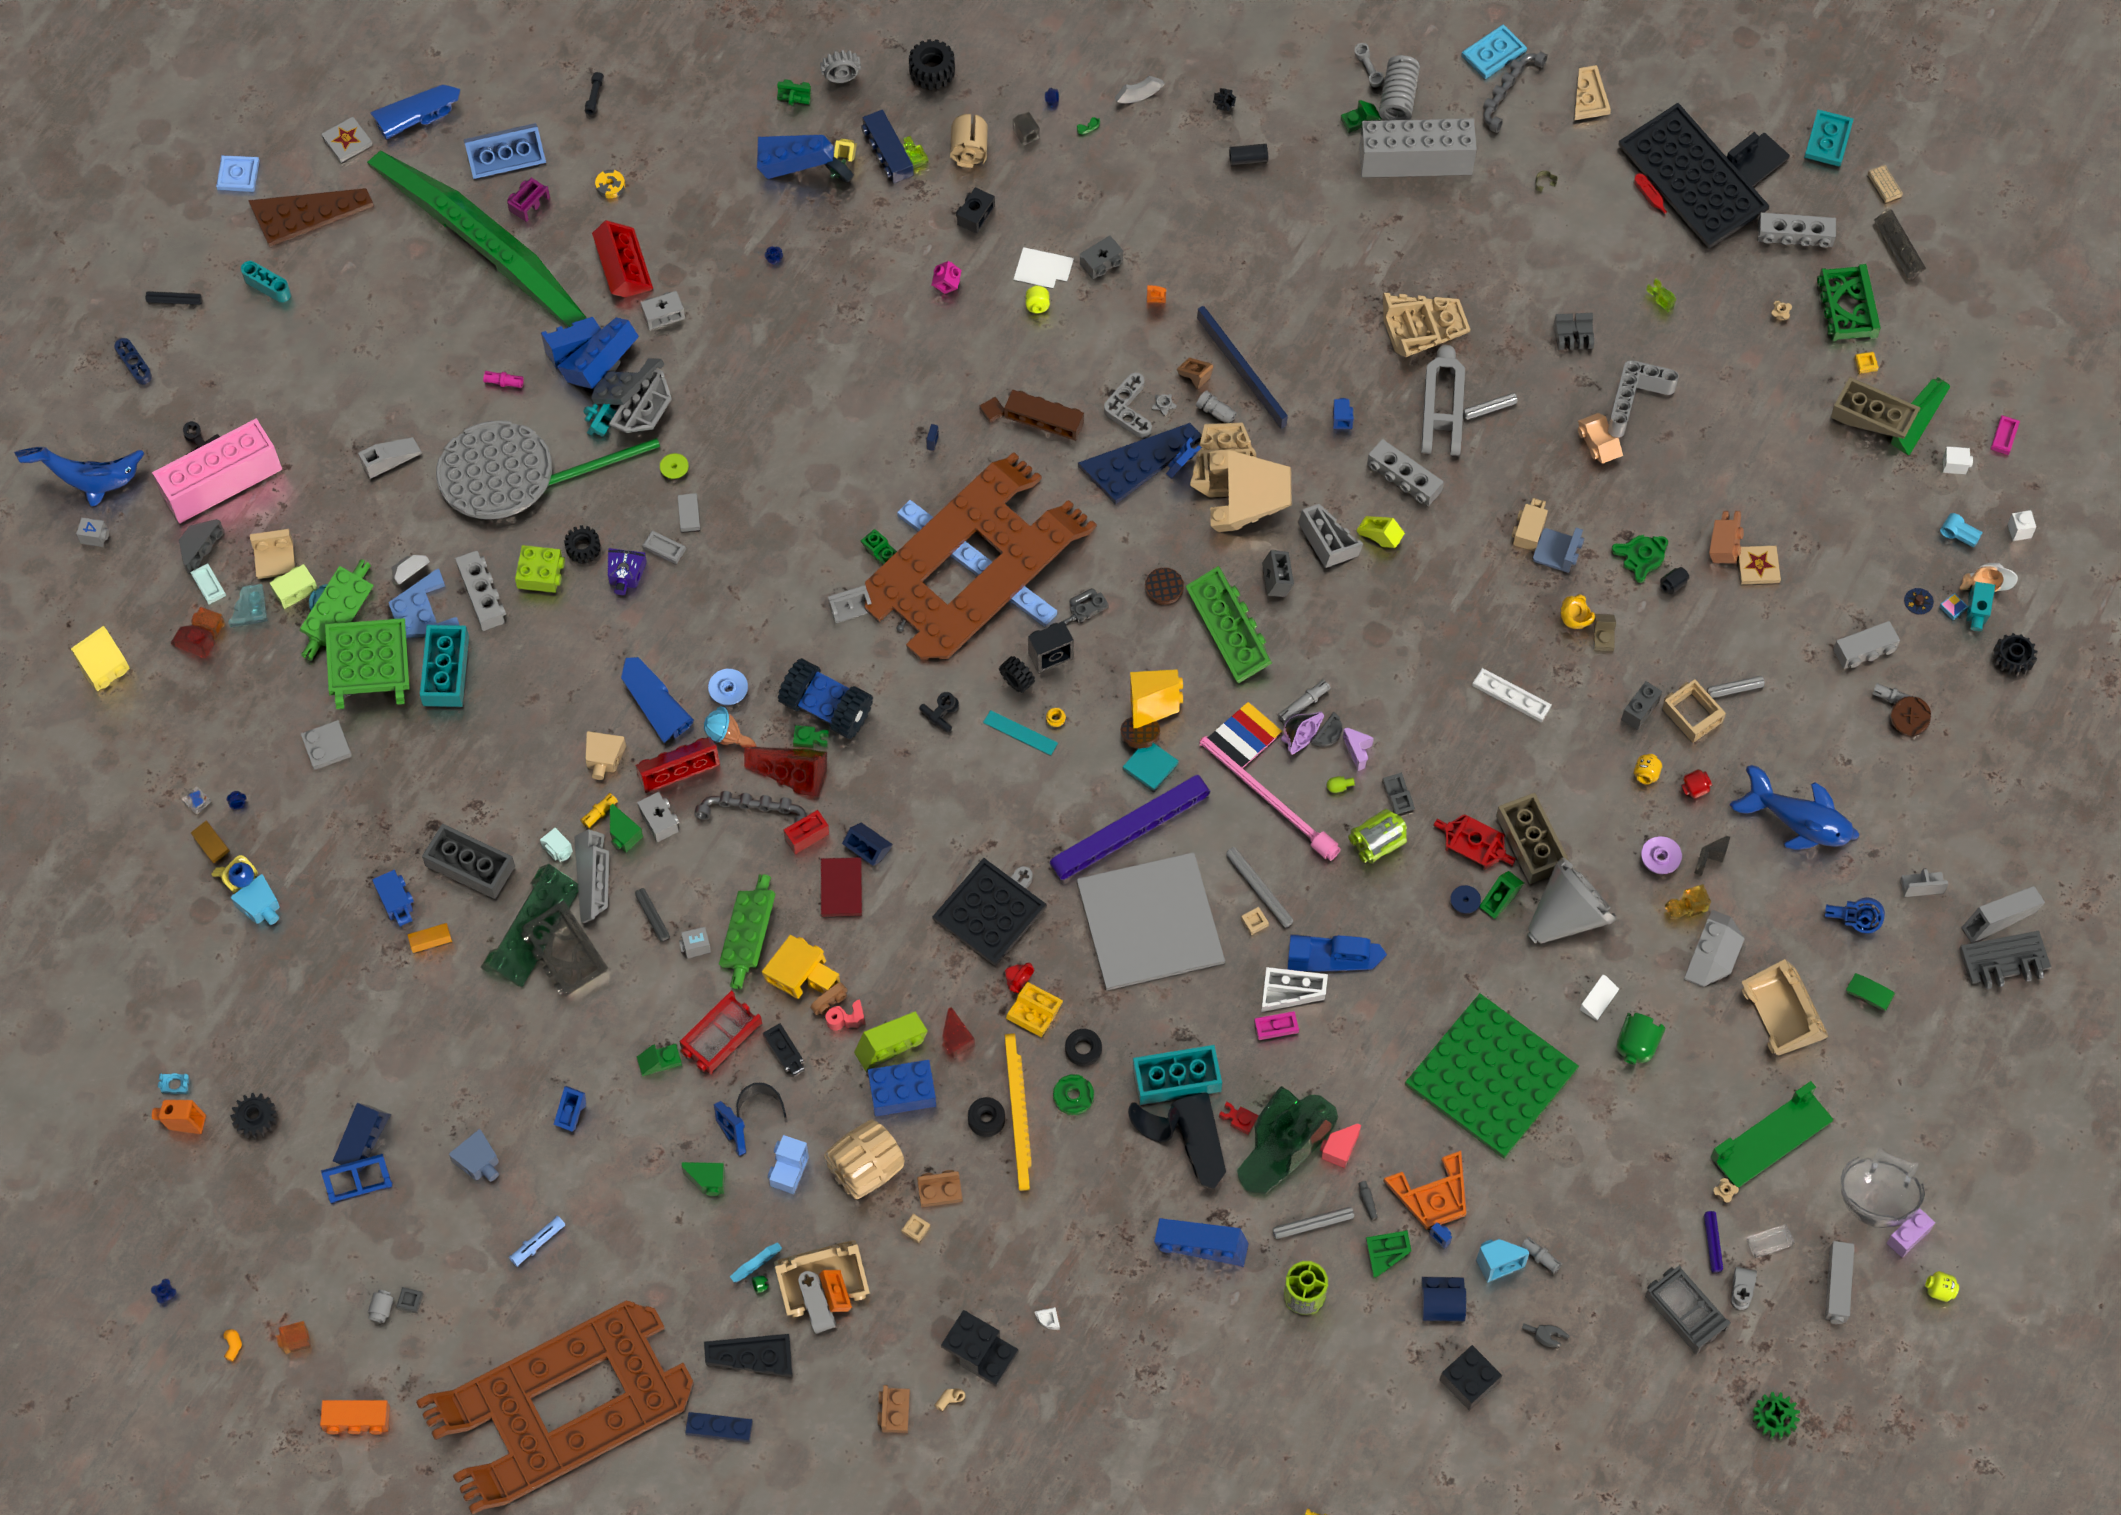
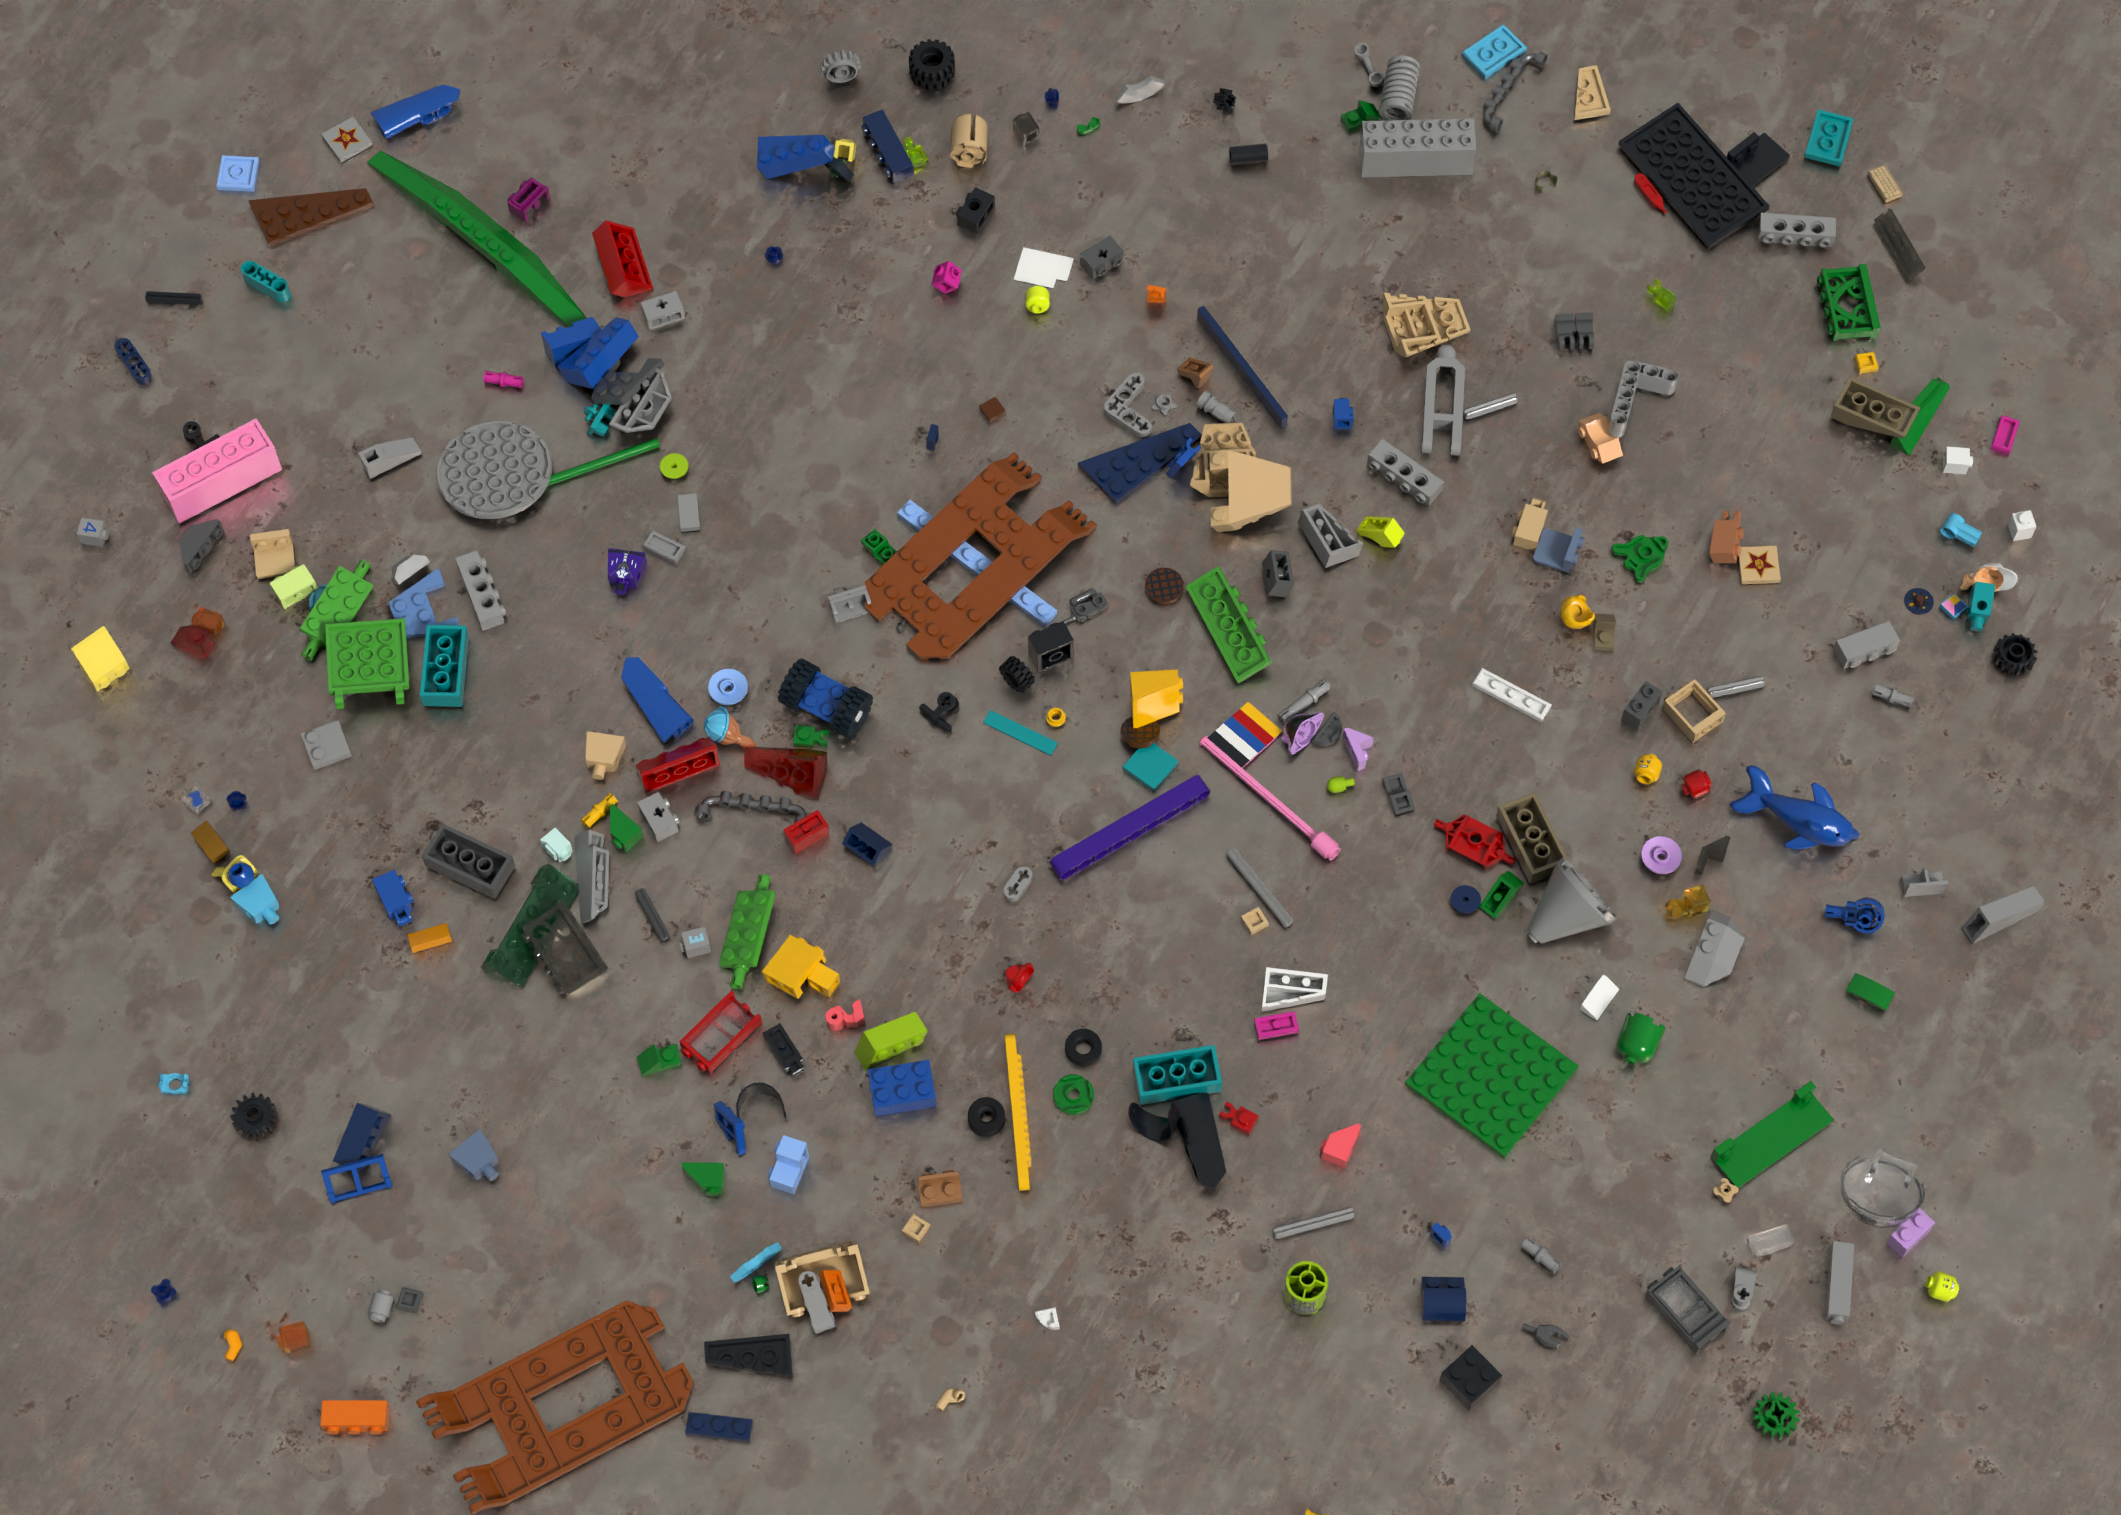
(87, 476): blue animal -> none
(180, 1116): orange torso -> none
(208, 583): light aqua tile -> none
(249, 607): clear light blue wing -> none
(504, 150): medium blue slope -> none
(529, 1247): light blue pin -> none
(539, 569): lime brick -> none
(569, 1108): blue slope -> none
(582, 534): black tyre -> none
(591, 105): black bar -> none
(607, 177): yellow piece -> none
(794, 92): green hips -> none
(830, 997): medium nougat plate -> none
(841, 887): dark red tile -> none
(864, 1159): tan wheel -> none
(895, 1409): medium nougat bracket -> none
(956, 1036): clear red slope -> none
(979, 1348): black bracket -> none
(989, 911): black plate -> none
(1034, 1009): yellow slope -> none
(1044, 414): reddish brown brick -> none
(1150, 921): light grey tile -> none
(1202, 1241): blue wedge -> none
(1285, 1138): clear green piece -> none
(1333, 954): blue panel -> none
(1368, 1199): dark grey animal -> none
(1379, 835): lime cylinder -> none
(1387, 1250): green wing -> none
(1436, 1201): orange wing -> none
(1500, 1258): medium azure slope -> none
(1674, 580): black brick -> none
(1713, 1241): dark purple axle -> none
(1781, 315): tan plate -> none
(1784, 1008): tan windscreen -> none
(1910, 716): reddish brown tile -> none
(2004, 957): dark grey hinge -> none

